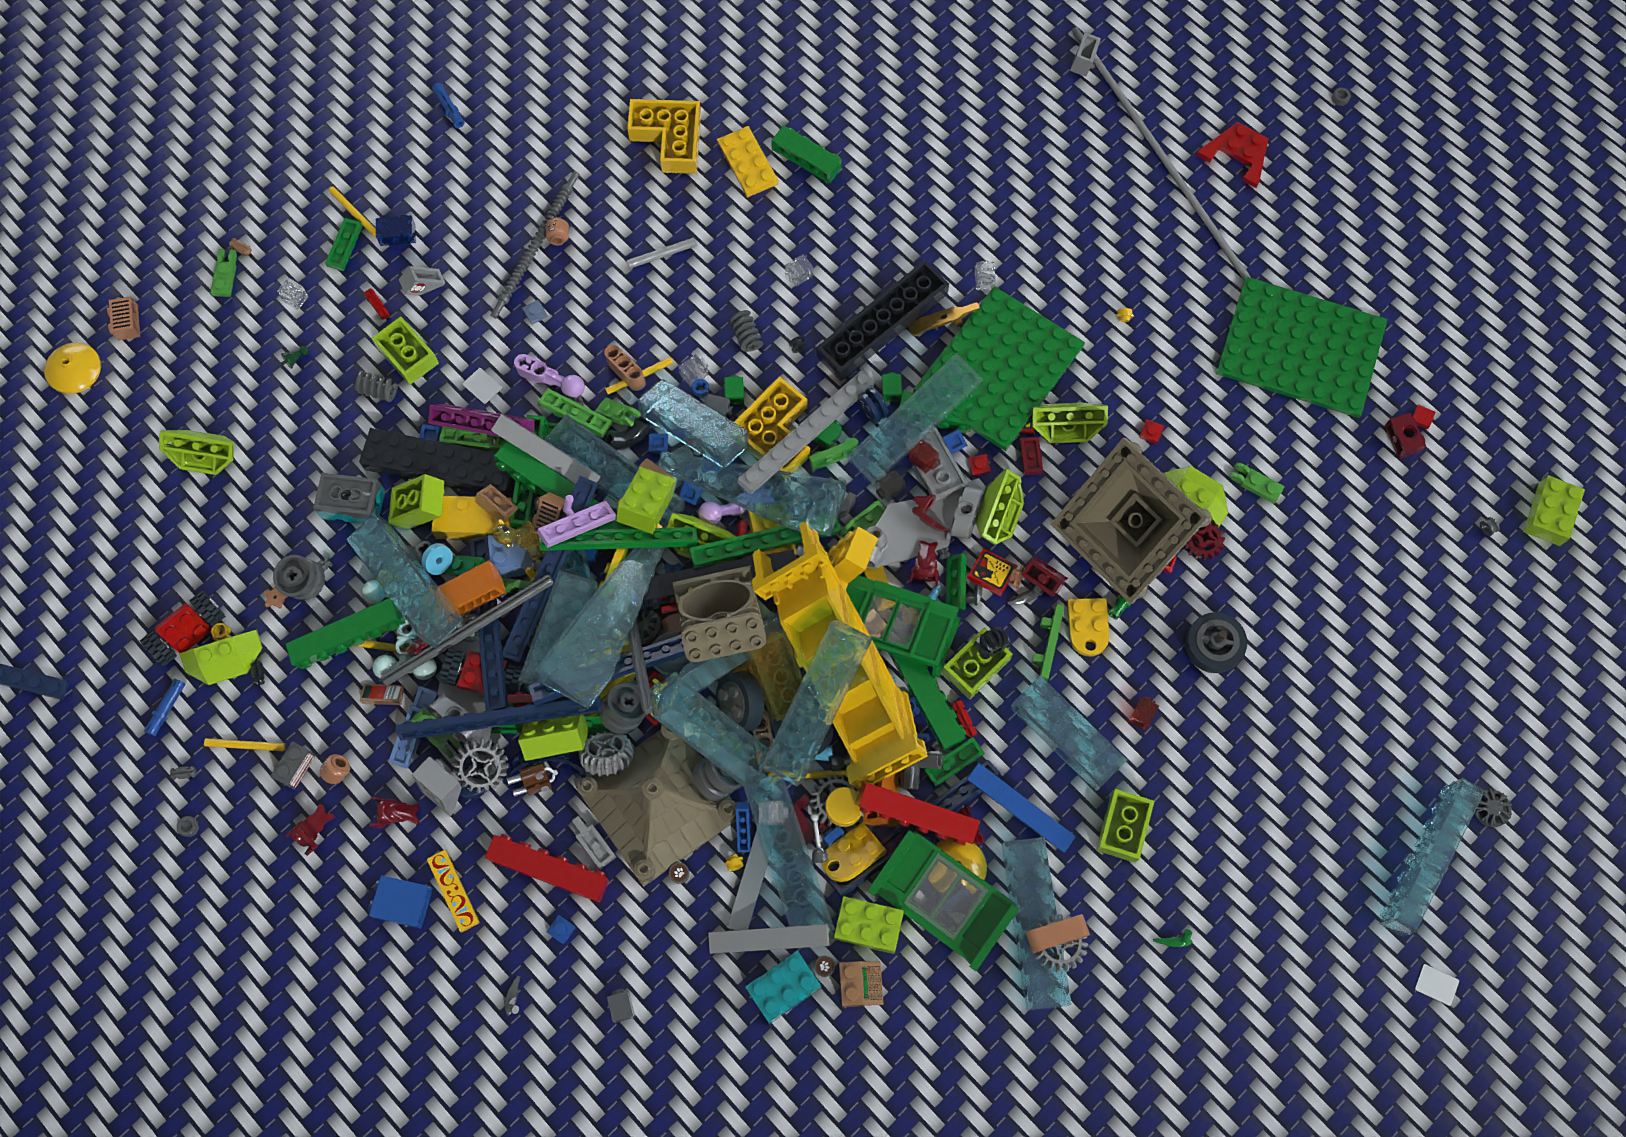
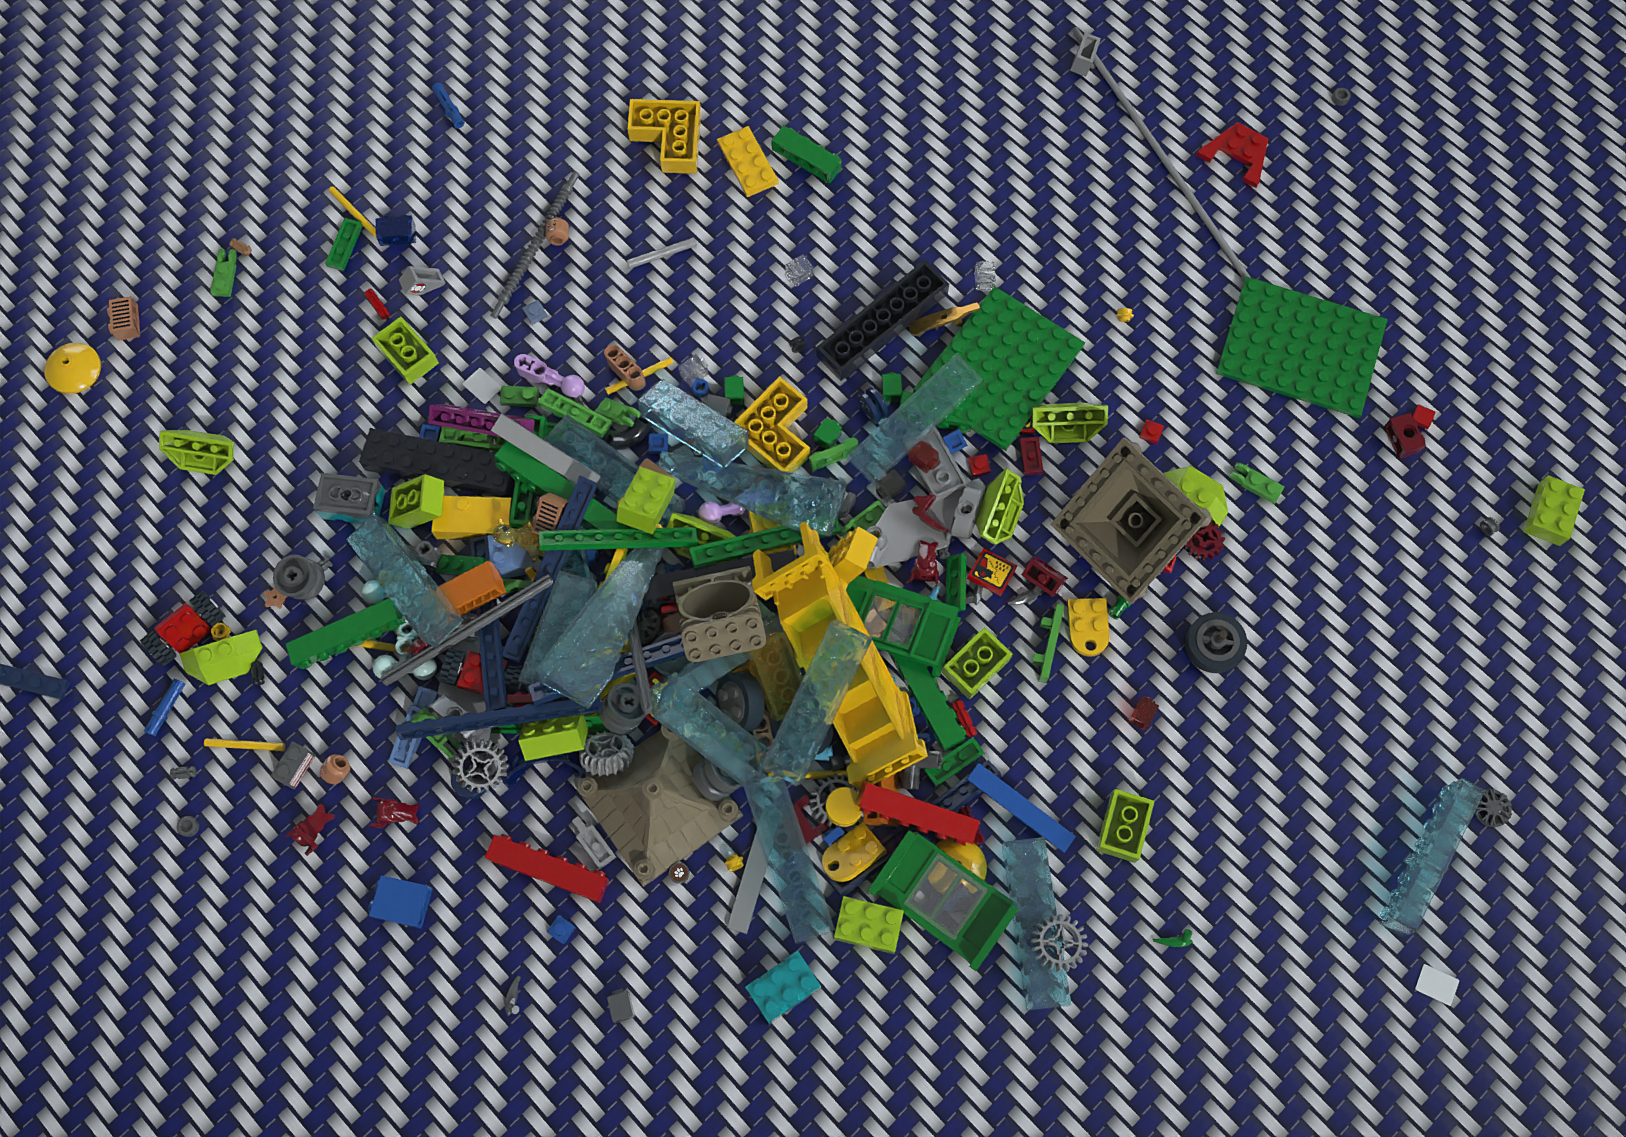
(292, 293): clear brick -> none
(292, 357): dark green piece -> none
(375, 387): dark grey piece -> none
(382, 694): slope -> none
(438, 784): light grey slope -> none
(442, 563): medium azure piece -> none
(453, 891): yellow tile -> none
(495, 503): medium nougat slope -> none
(519, 396): none -> bright green plate
(534, 779): reddish brown piece -> none
(575, 522): lavender plate -> none
(691, 493): blue plate -> none
(741, 528): red tile -> none
(743, 827): blue piece -> none
(746, 331): dark grey piece -> none
(769, 938): light grey tile -> none
(772, 812): clear brick -> none
(804, 433): light grey plate -> none
(819, 854): hinge -> none
(824, 966): tile -> none
(861, 984): medium nougat slope -> none
(992, 642): black gear -> none
(1016, 577): nougat plate -> none
(1057, 933): nougat beam -> none
(1068, 733): clear light blue brick -> none

